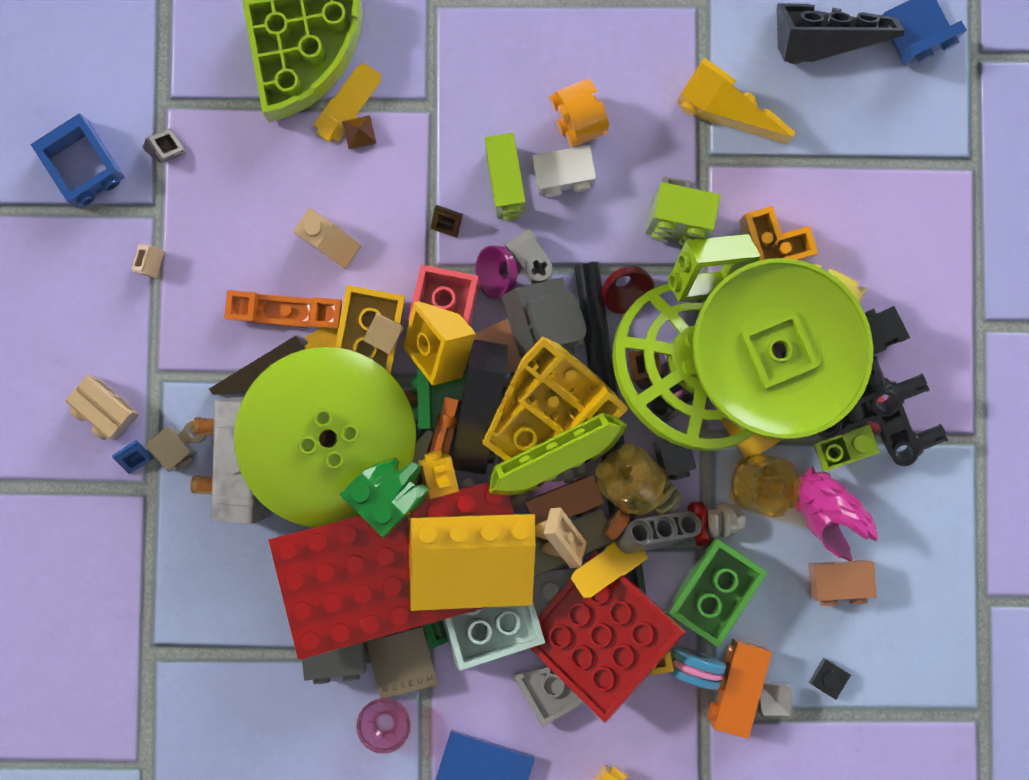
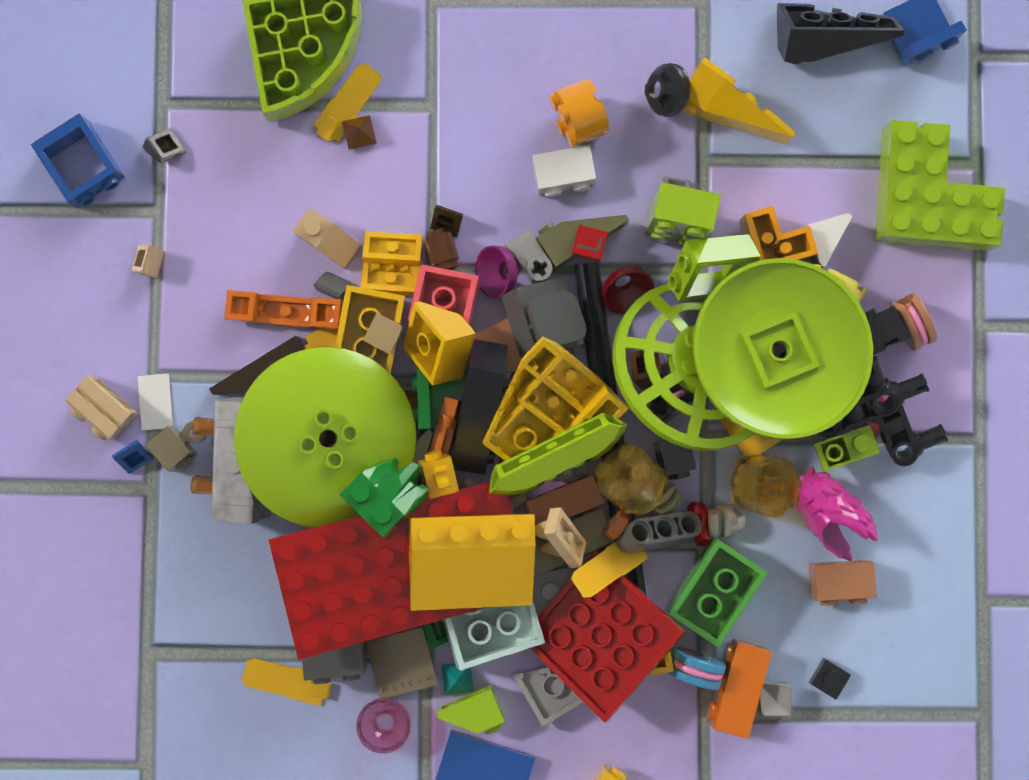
(155, 401): none -> white sticker
(284, 681): none -> yellow piece
(332, 285): none -> dark grey slope
(391, 262): none -> yellow slope
(442, 249): none -> reddish brown brick
(456, 680): none -> teal slope
(474, 712): none -> lime slope
(505, 176): lime window -> none
(559, 239): none -> olive slope
(589, 243): none -> red tile
(674, 90): none -> black piece
(827, 235): none -> white slope
(916, 321): none -> nougat head
(918, 202): none -> lime piece

